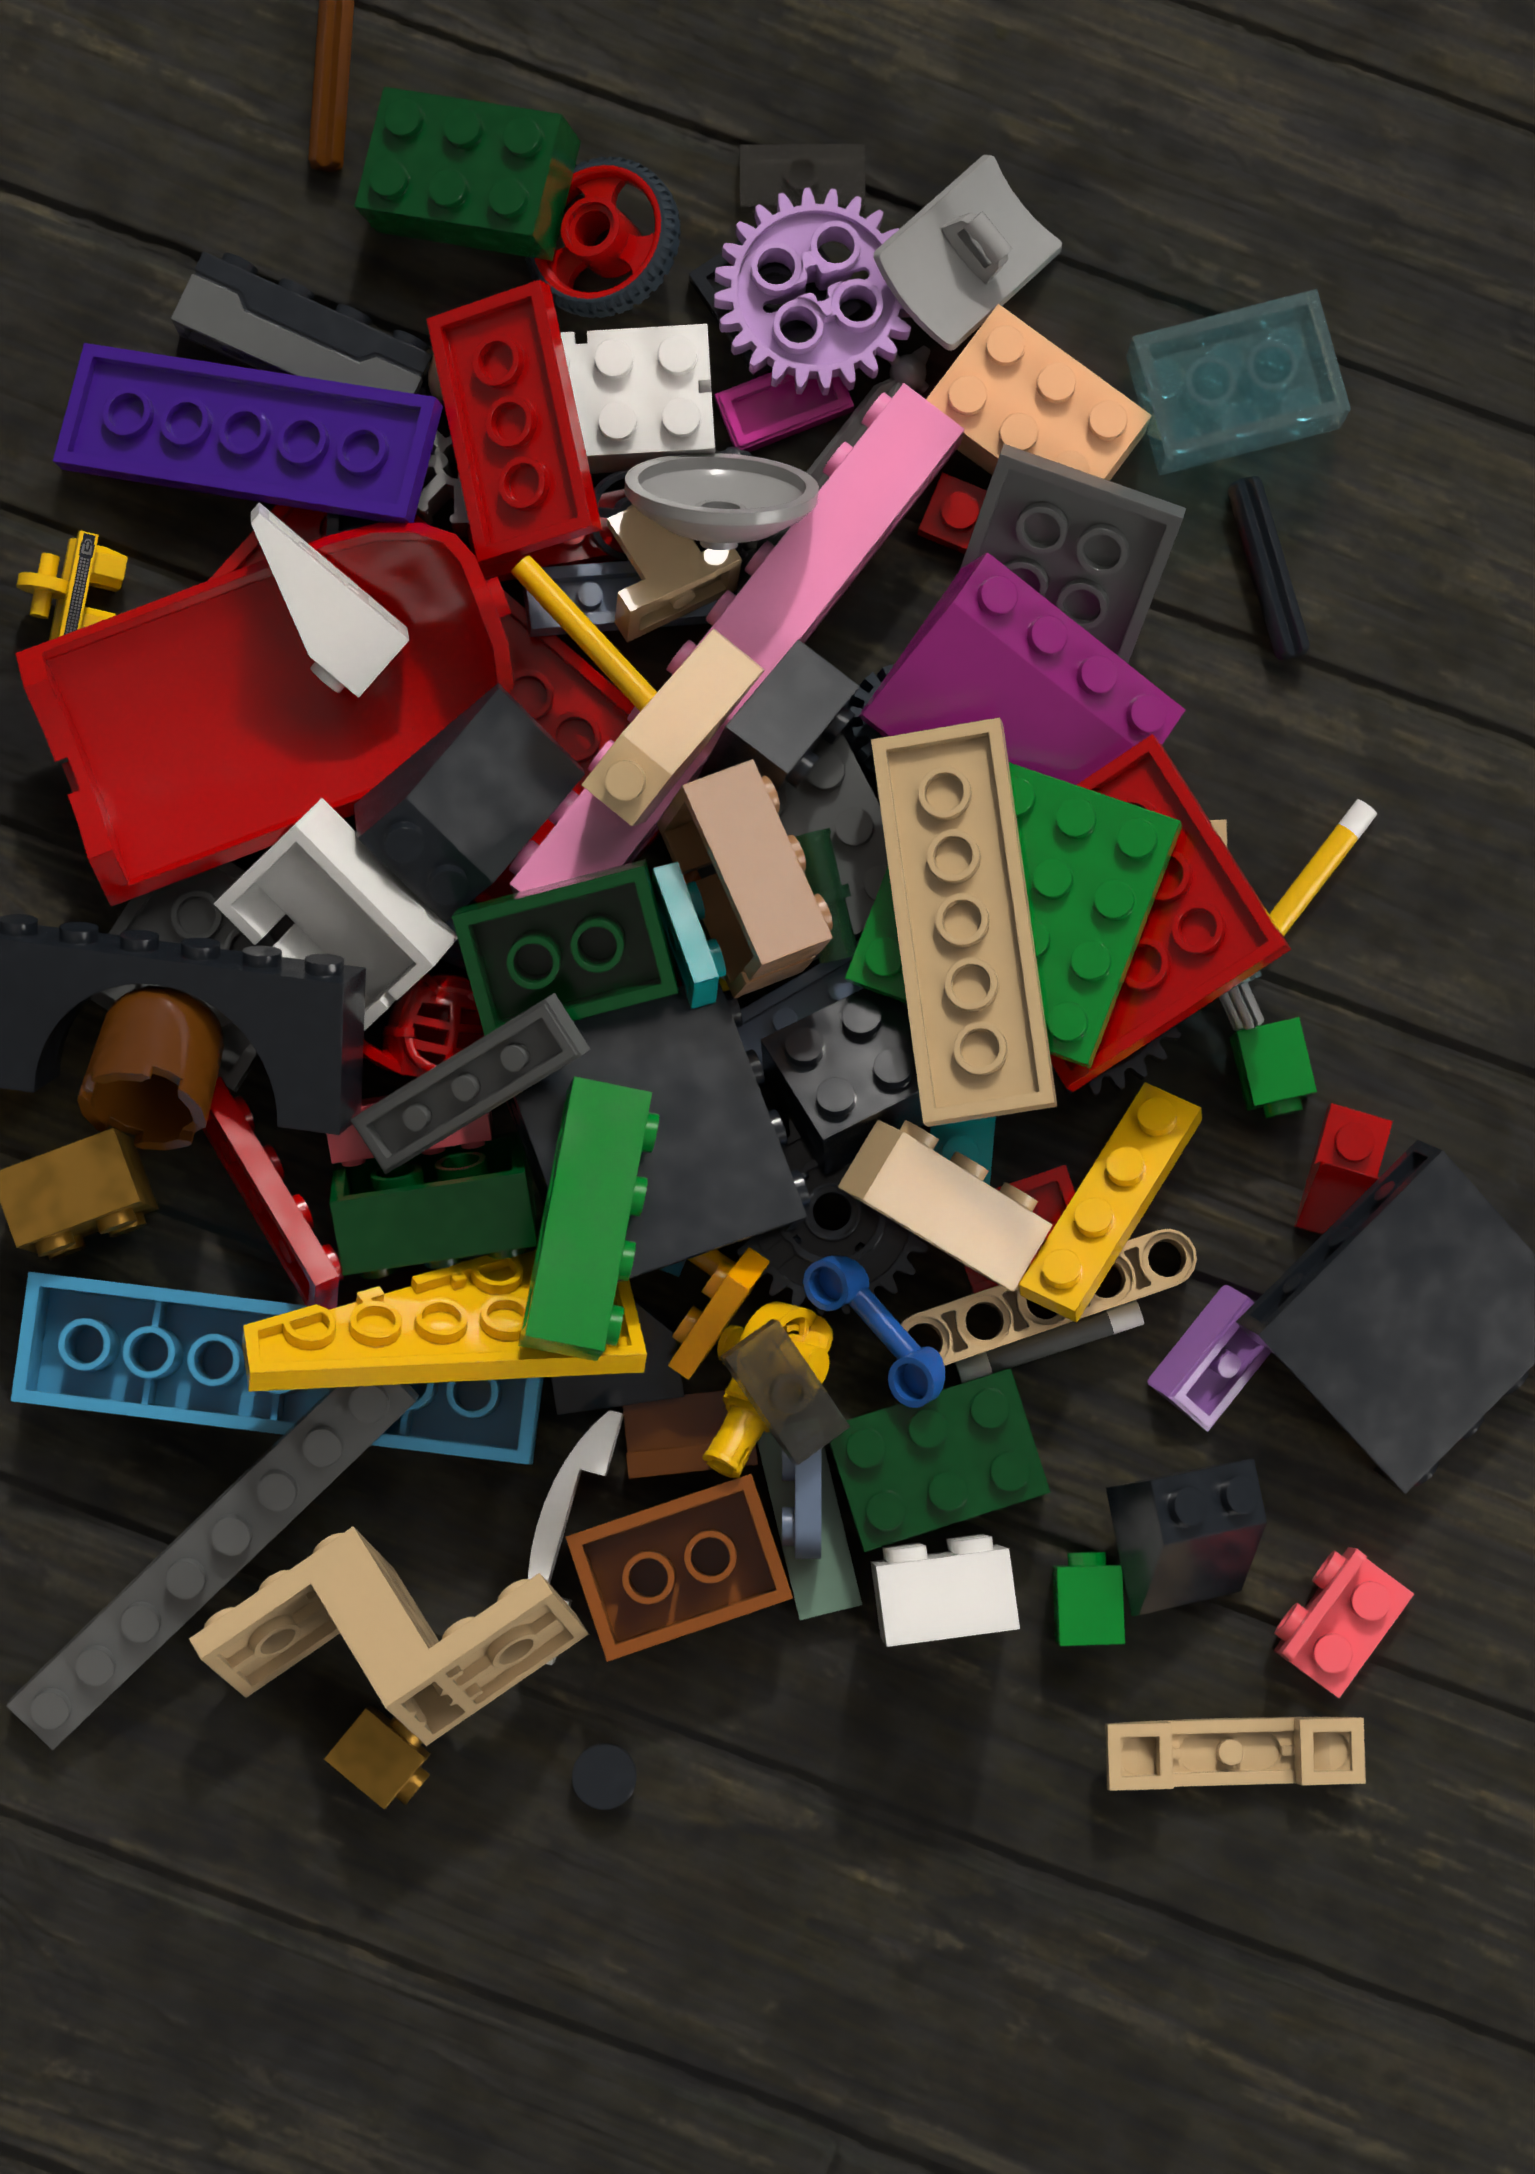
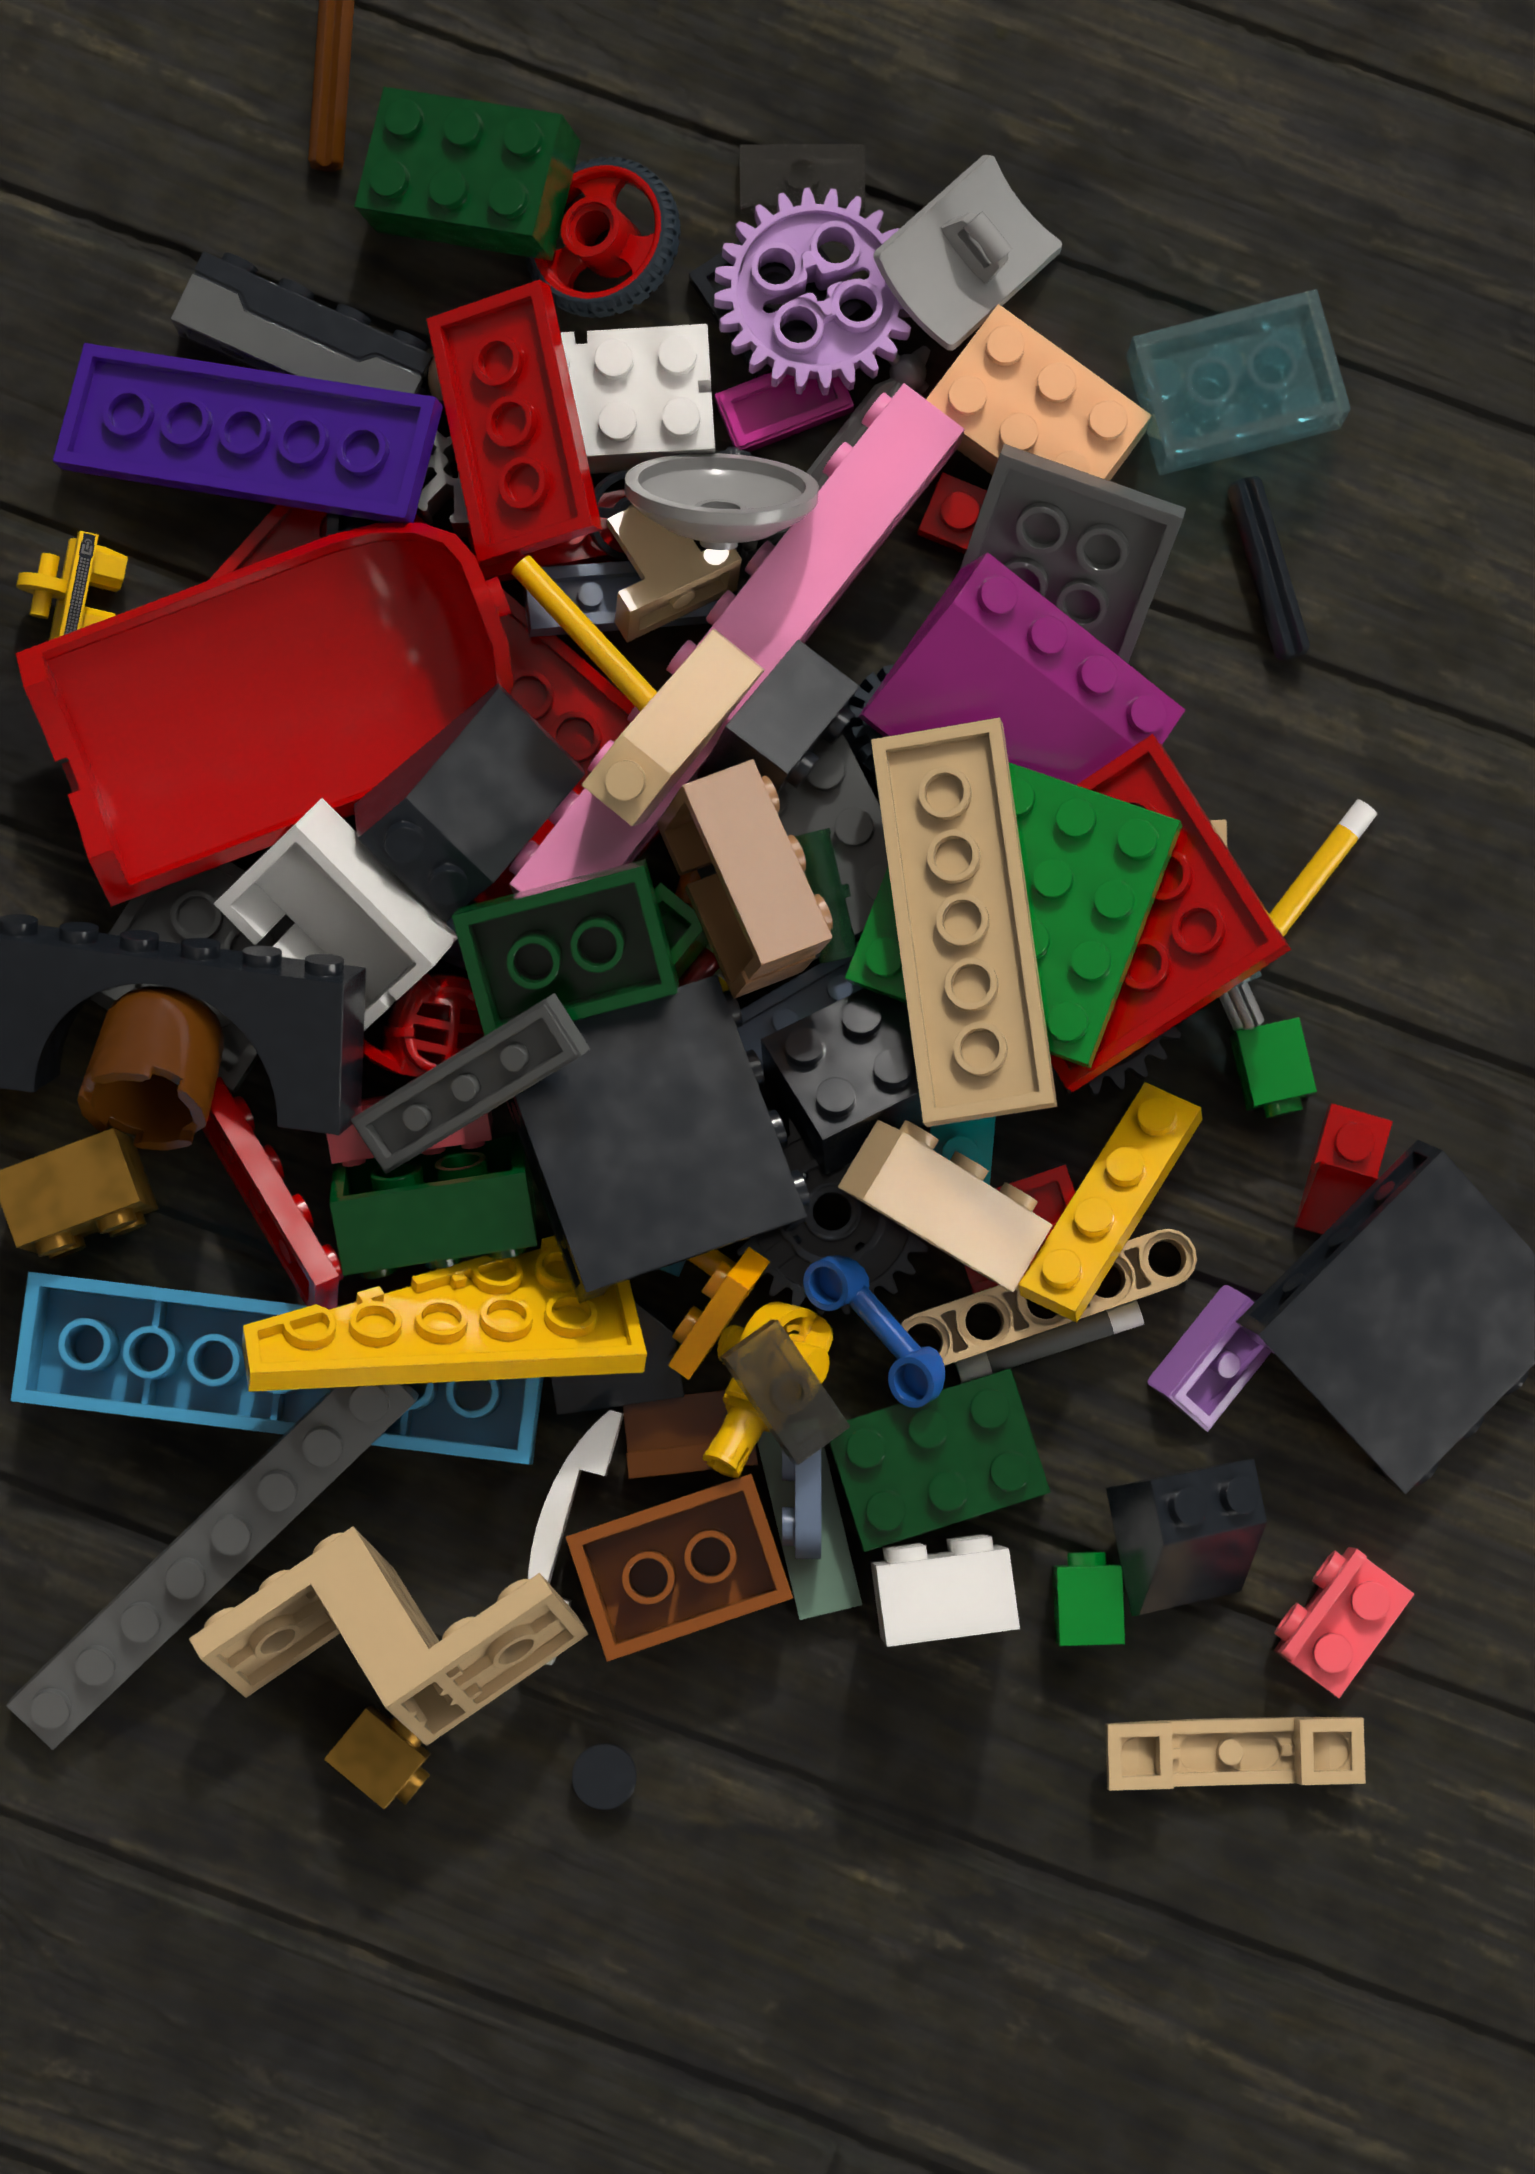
(336, 619): white slope -> none
(587, 1220): green brick -> none
(696, 959): teal plate -> none

